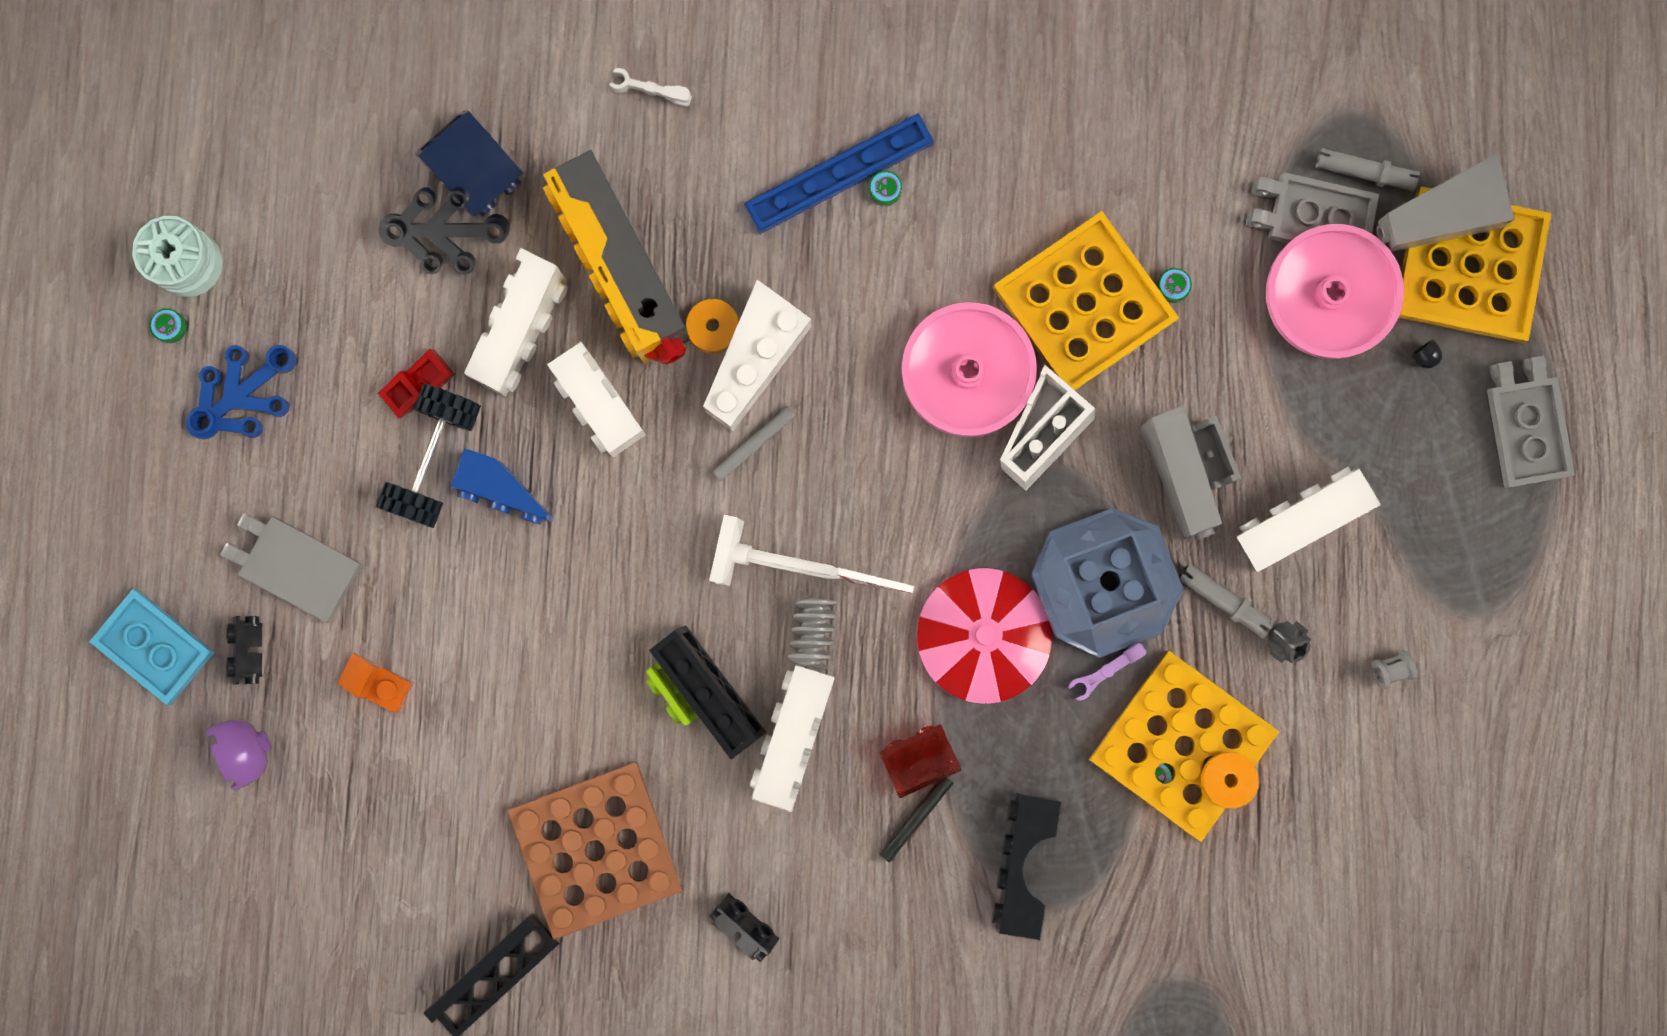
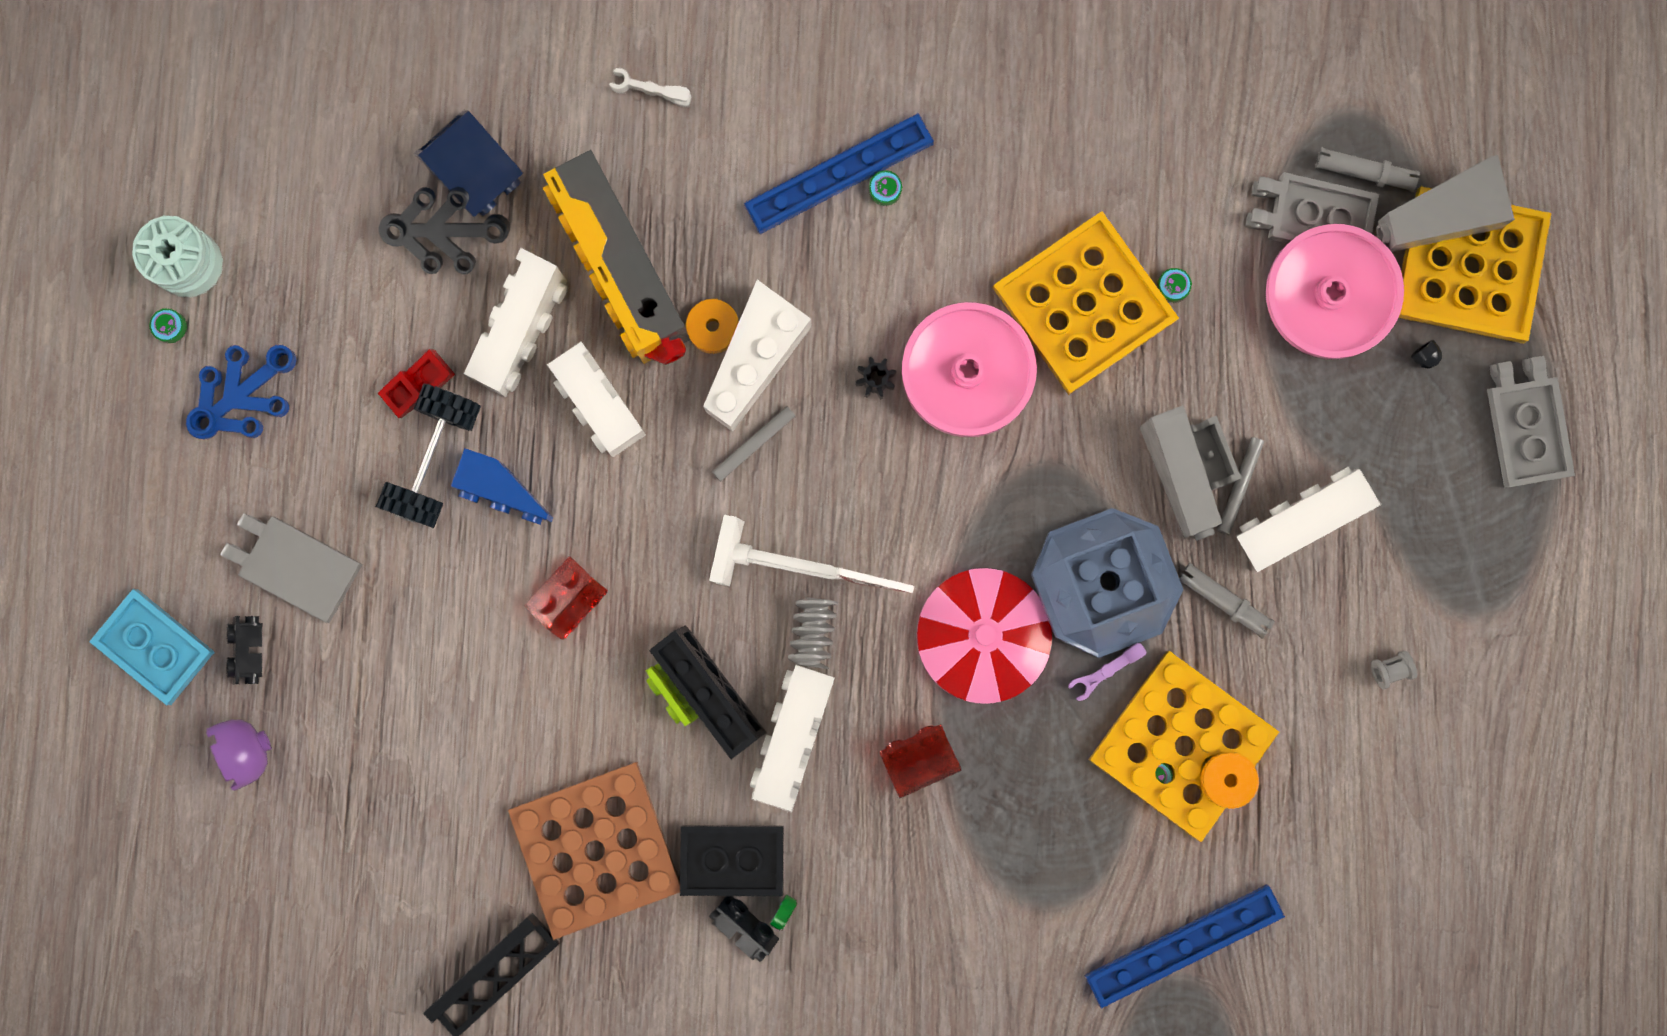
(374, 683): orange slope -> none
(565, 598): none -> clear red bracket
(732, 860): none -> black plate
(783, 912): none -> green tile
(870, 385): none -> black gear
(915, 819): pearl dark grey bar -> none
(1033, 822): black arch -> none
(1046, 428): white wedge -> none
(1184, 946): none -> blue tile
(1240, 486): none -> light grey bar
(1289, 642): dark grey gear -> none

